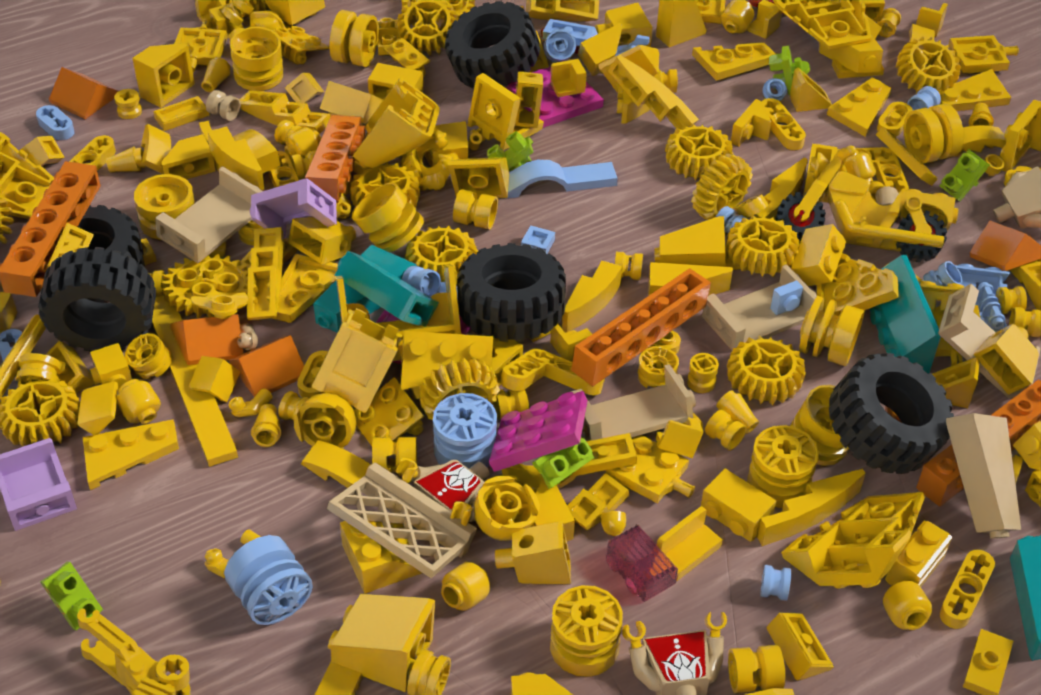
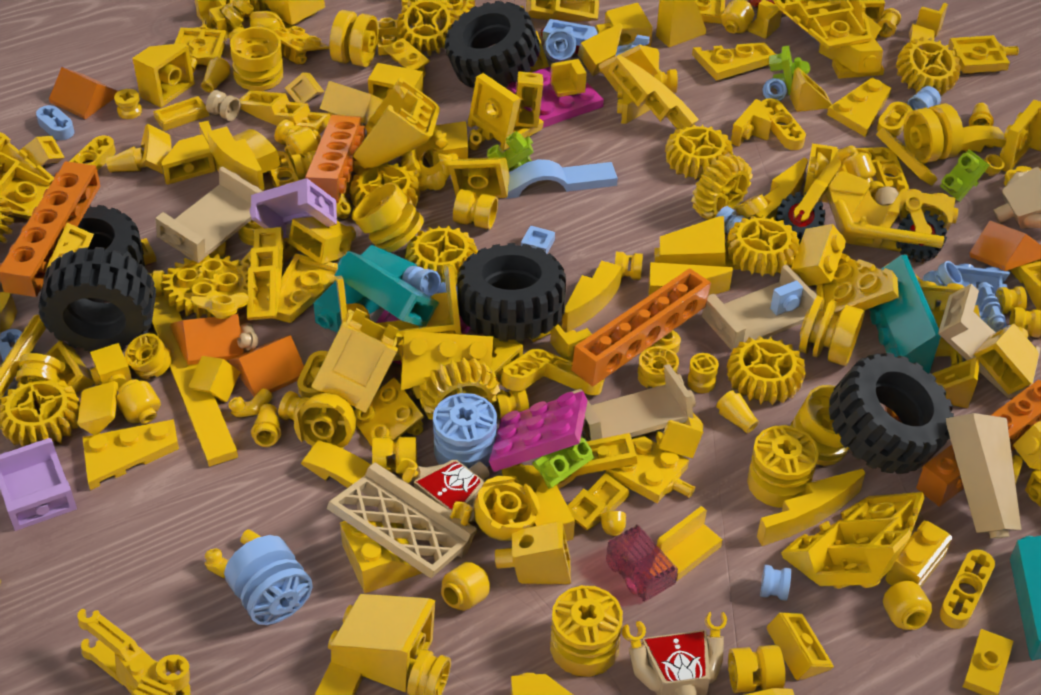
(70, 594): lime hips -> none
(161, 194): yellow wheel -> none
(723, 428): yellow wheel -> none
(737, 504): yellow brick -> none
(977, 89): yellow wing -> none

